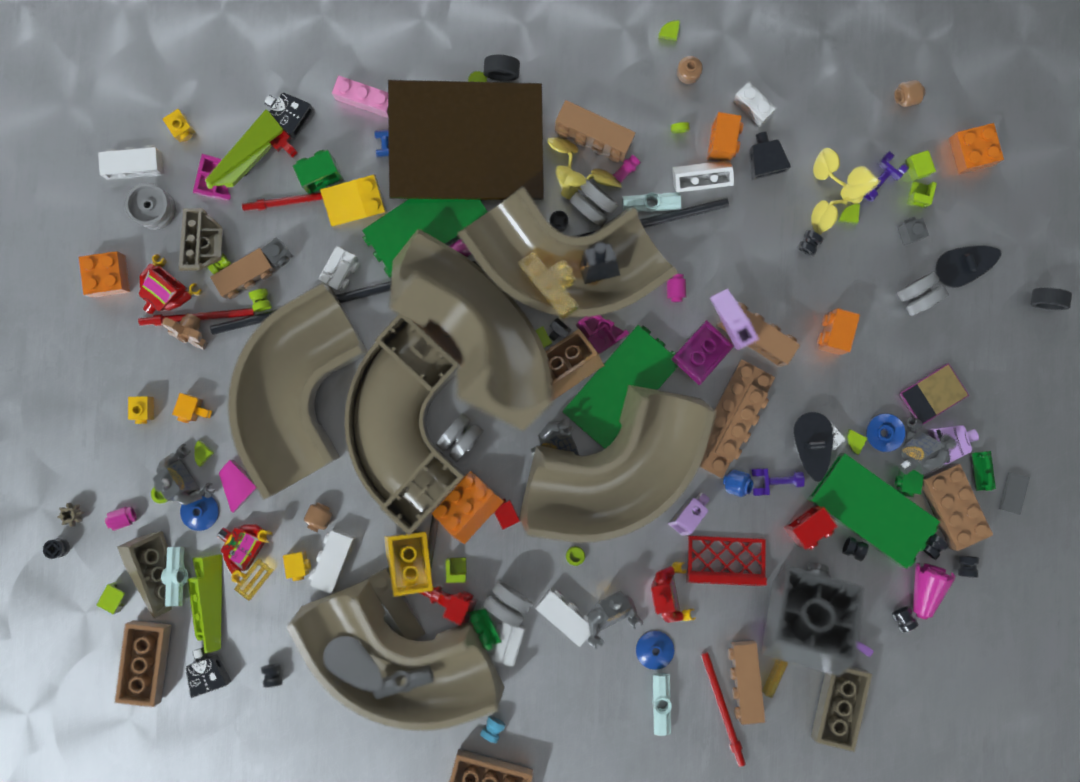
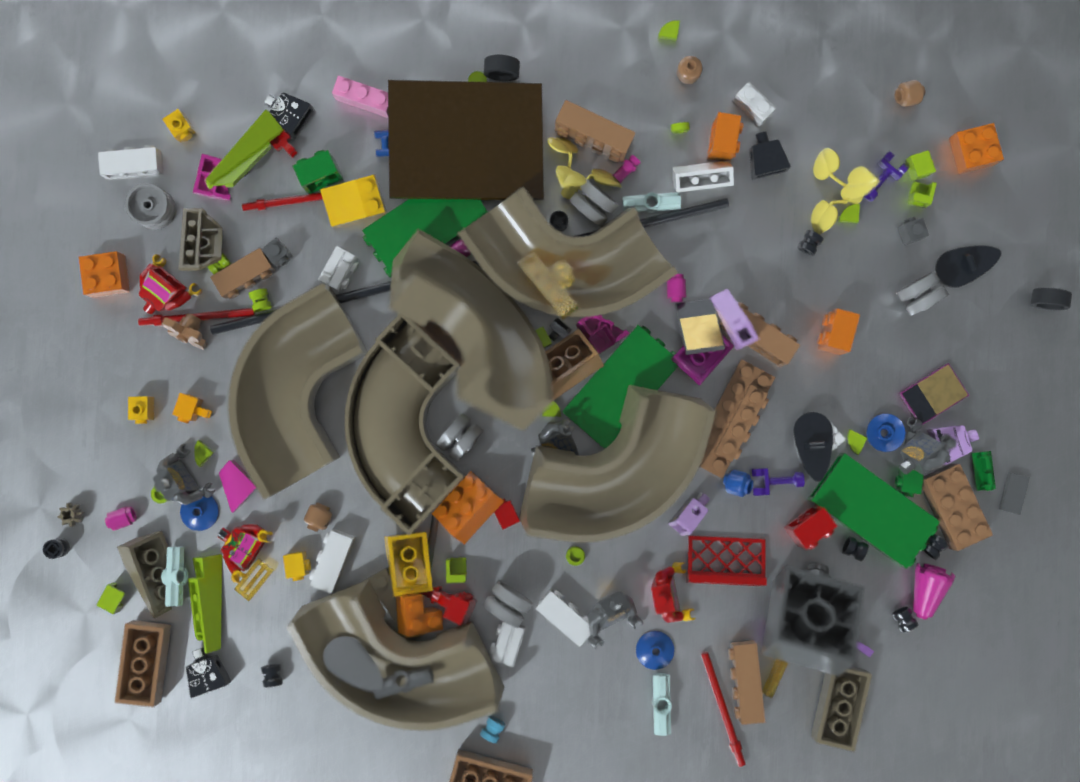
(414, 618): none -> orange brick
(486, 628): green hinge -> none
(552, 411): none -> lime tile
(598, 263): black torso -> none
(699, 326): none -> tile
(968, 571): black wheel -> none

